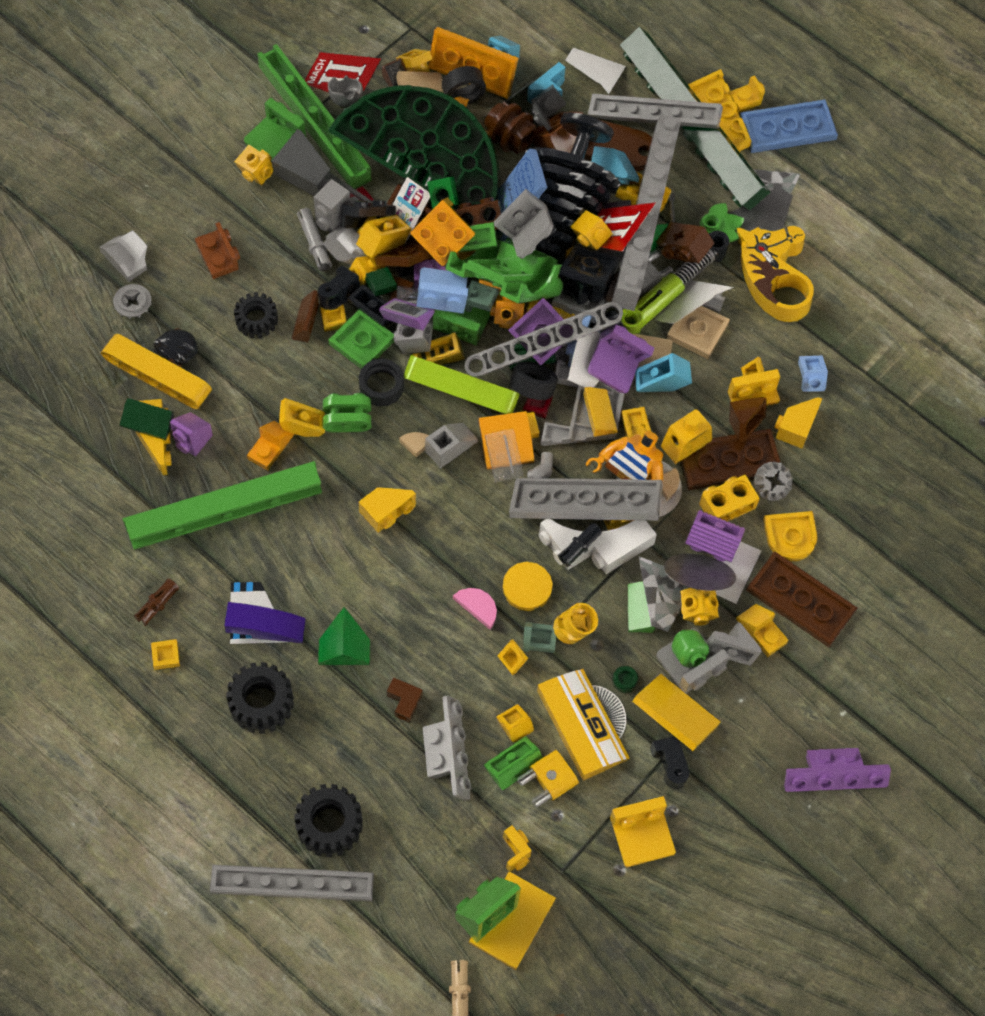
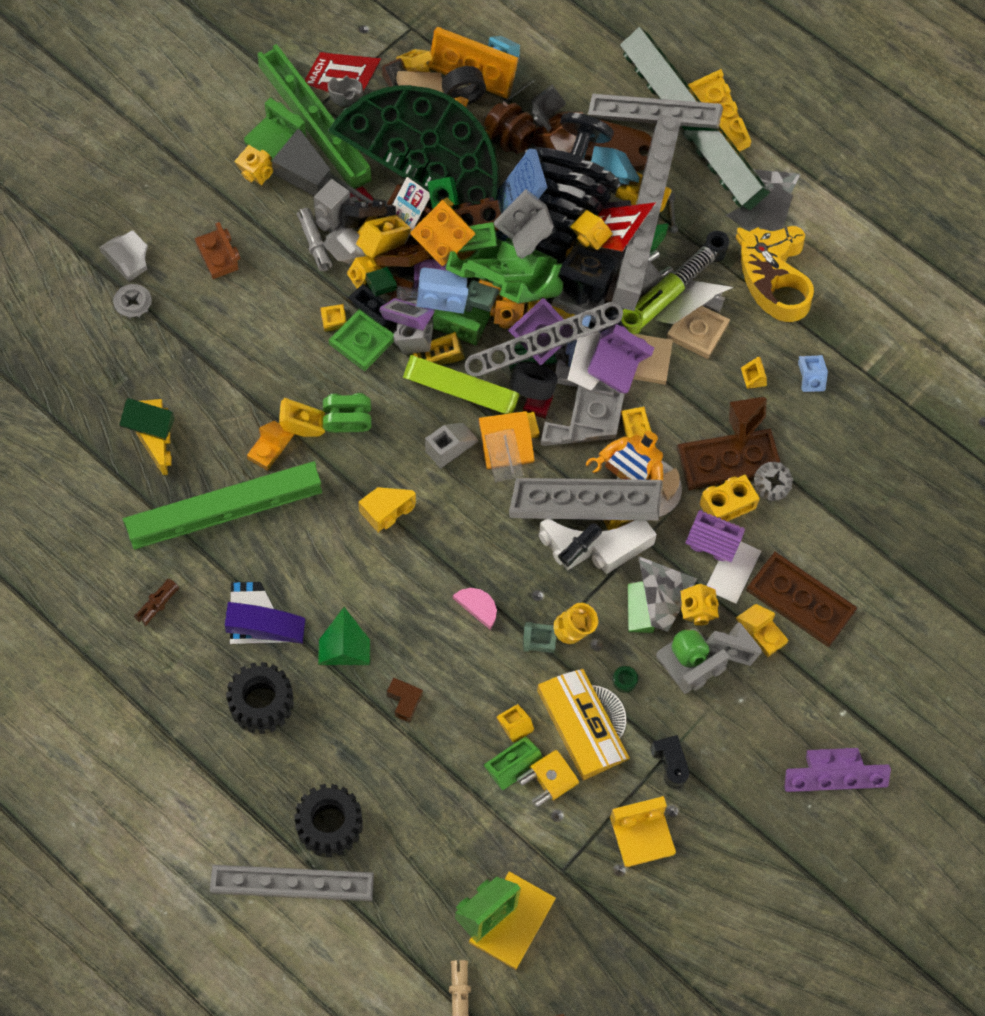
(156, 371): yellow beam -> none
(165, 654): yellow tile -> none
(176, 346): black hair -> none
(190, 433): medium lavender slope -> none
(251, 304): black tyre -> none
(306, 317): reddish brown slope -> none
(338, 289): black leg -> none
(380, 366): black tyre -> none
(414, 442): tan tile -> none
(446, 749): light grey bracket -> none
(512, 657): yellow slope -> none
(518, 843): yellow bracket -> none
(527, 586): yellow tile -> none
(543, 470): light grey arm -> none
(553, 76): medium azure slope -> none
(595, 67): white sticker -> none
(599, 411): yellow slope -> none
(663, 374): medium azure slope -> none
(676, 712): yellow tile -> none
(684, 242): reddish brown brick -> none
(690, 432): yellow torso -> none
(700, 572): flat silver sticker -> none
(722, 221): bright green plate -> none
(748, 95): yellow bracket -> none
(755, 385): yellow bracket -> none
(789, 126): medium blue tile -> none
(791, 534): yellow tile -> none
(797, 422): yellow slope -> none

